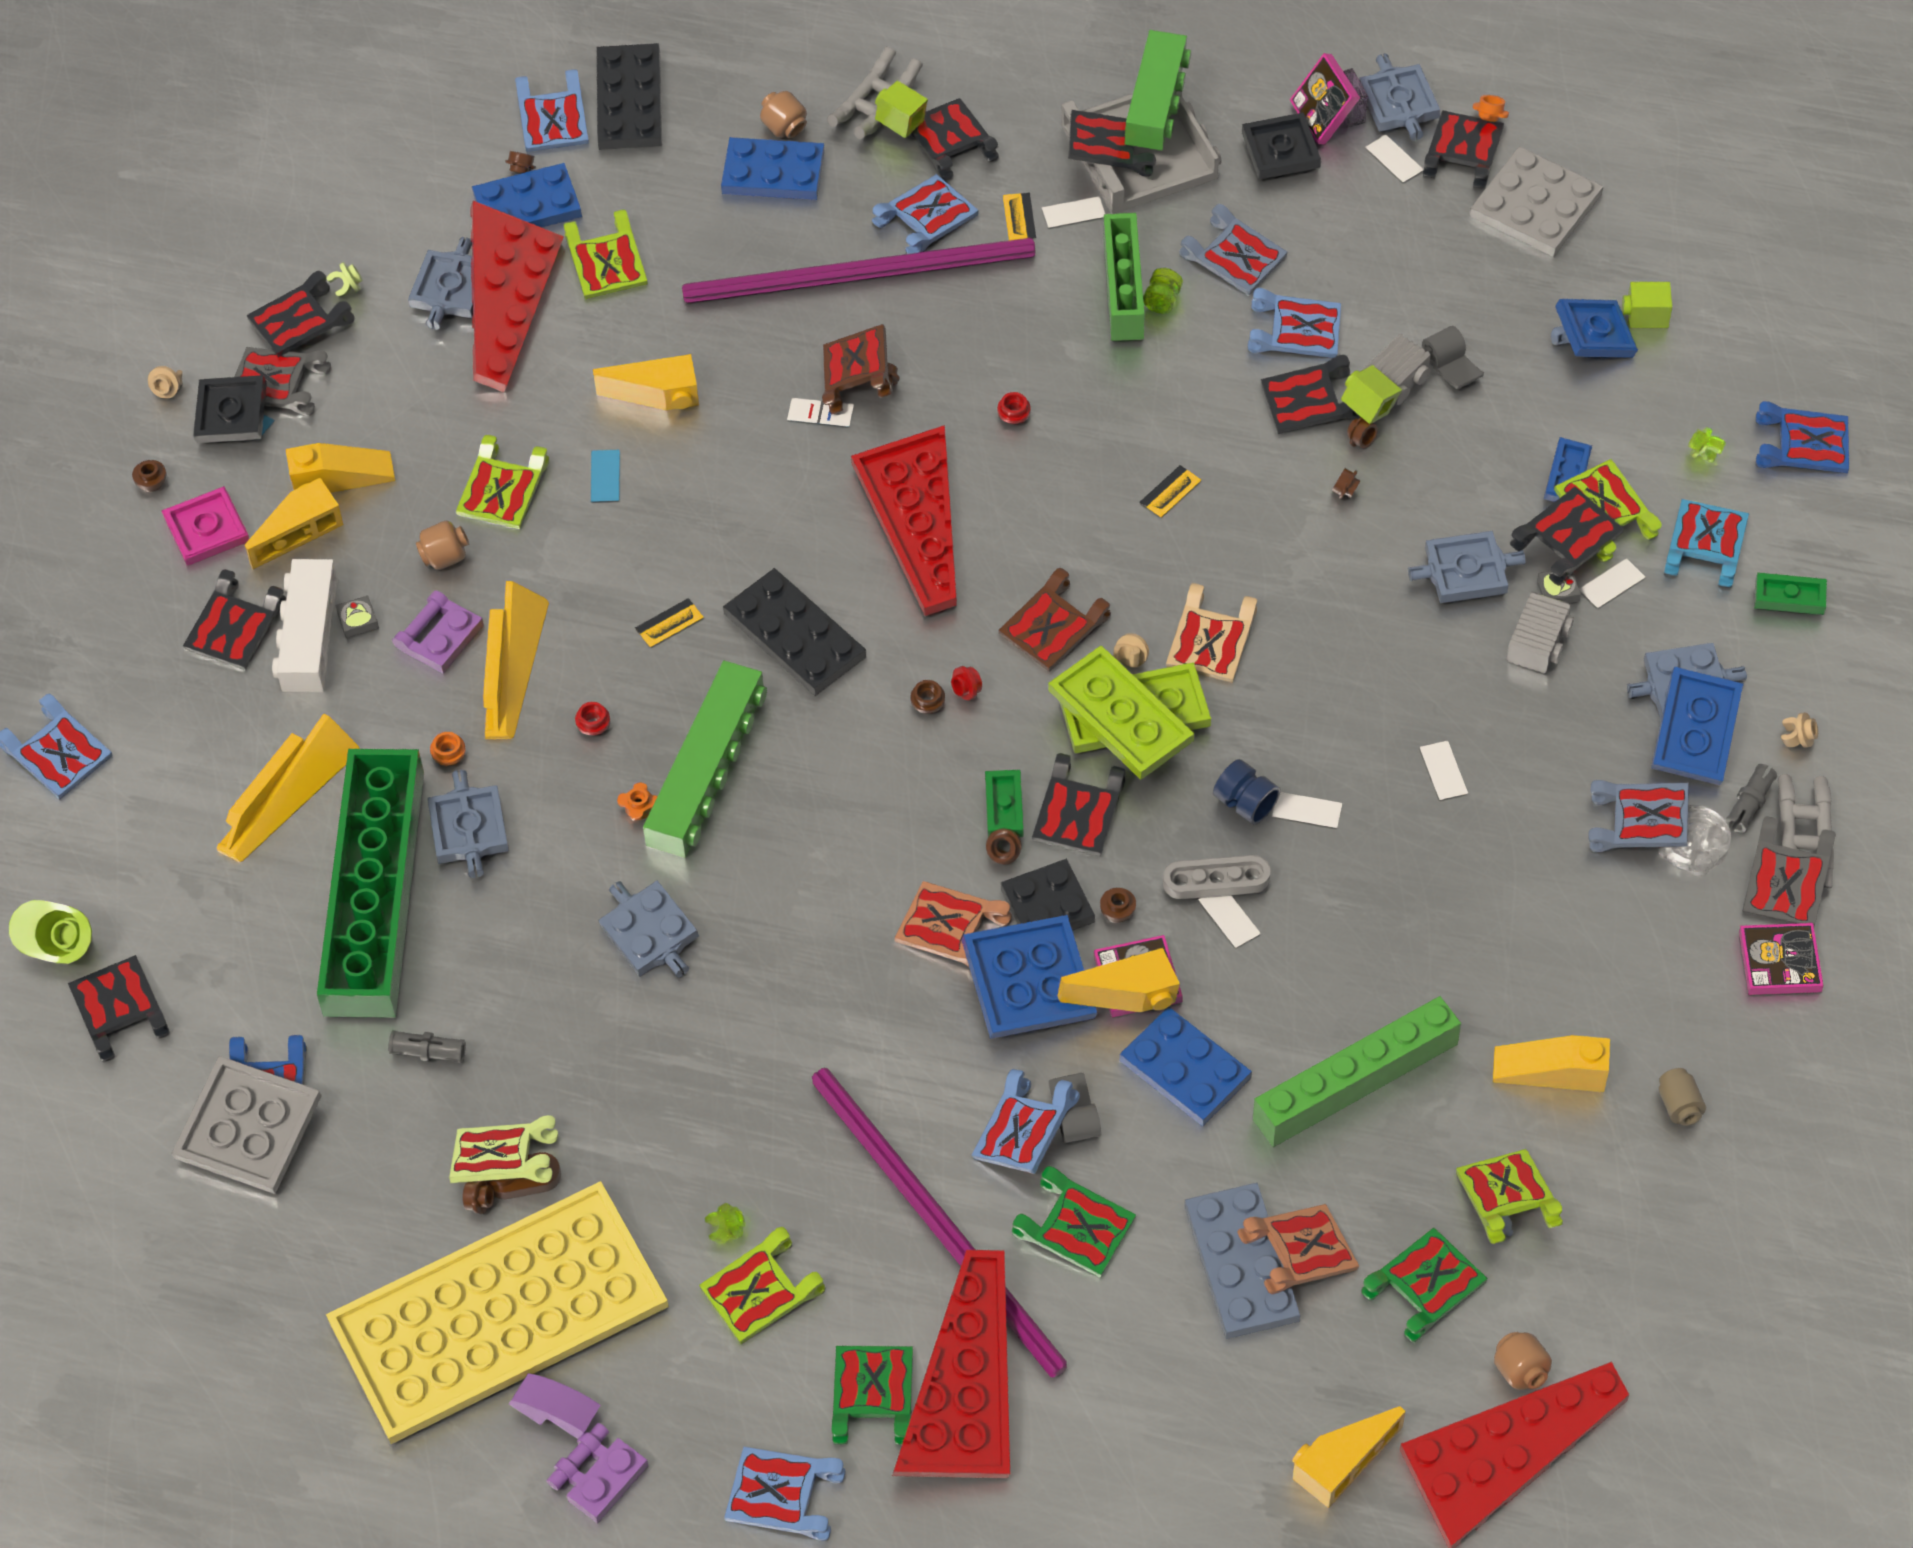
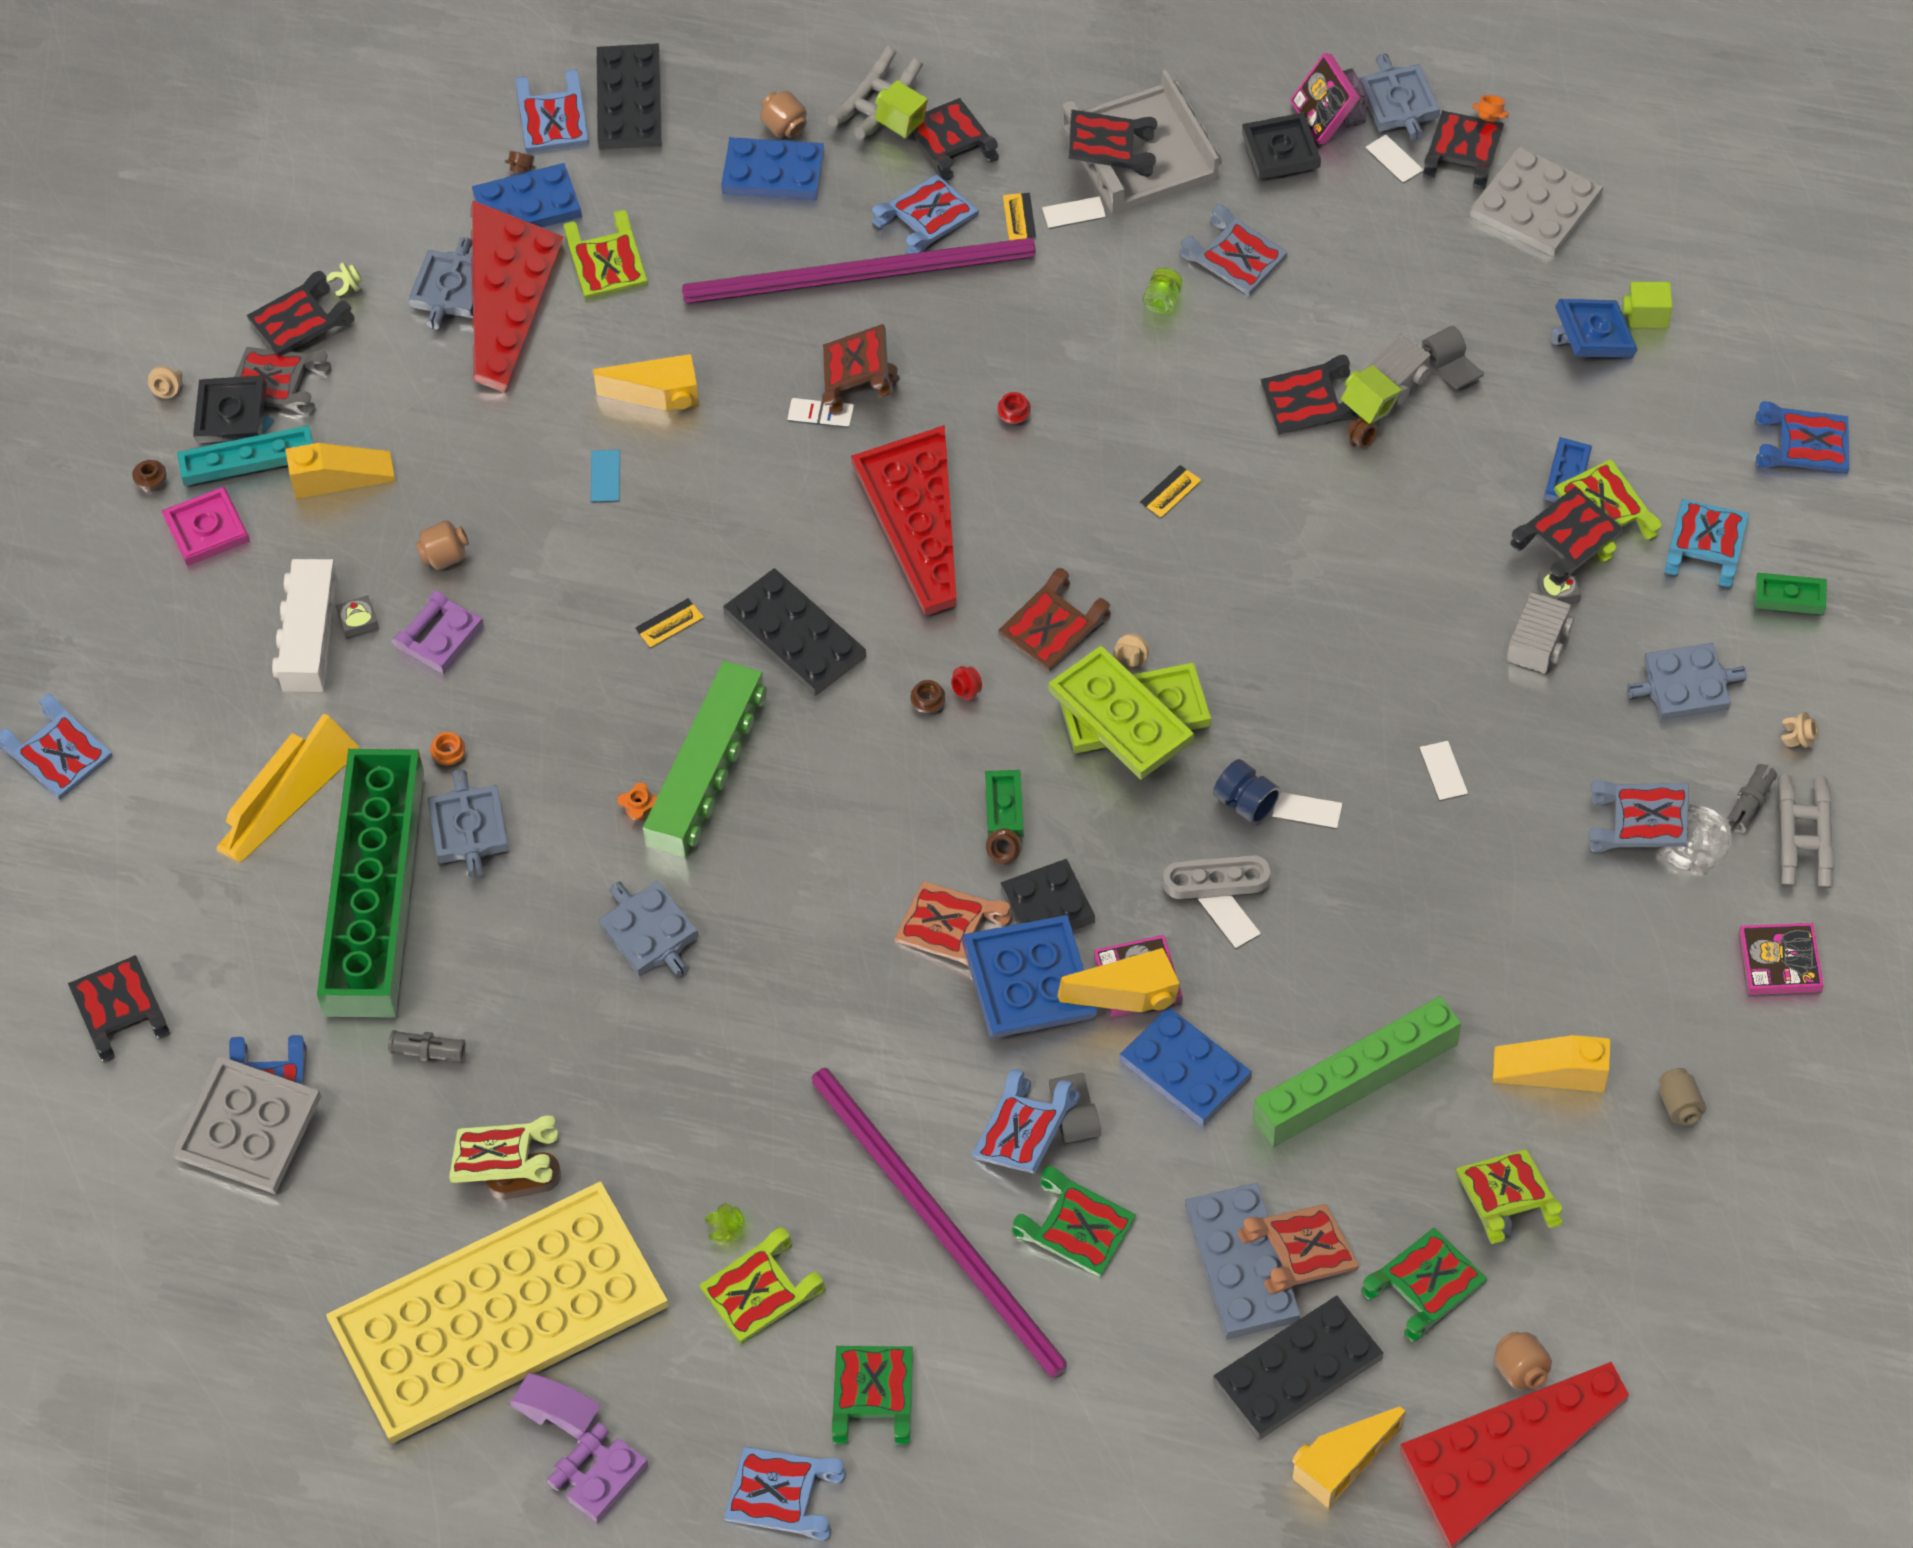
(50, 931): lime piece -> none
(230, 627): black flag -> none
(240, 455): none -> teal plate
(296, 521): yellow slope -> none
(478, 1196): reddish brown plate -> none
(501, 490): lime flag -> none
(510, 657): yellow wedge -> none
(590, 711): red plate -> none
(963, 1399): red wing -> none
(1077, 813): flag -> none
(1118, 913): reddish brown plate -> none
(1123, 276): bright green brick -> none
(1156, 90): bright green brick -> none
(1211, 638): flag -> none
(1297, 1367): none -> black plate
(1298, 325): medium blue flag -> none
(1346, 483): reddish brown plate -> none
(1466, 566): sand blue plate -> none
(1612, 583): white sticker -> none
(1697, 726): blue plate -> none
(1706, 445): clear neon green plate -> none
(1787, 880): flag -> none

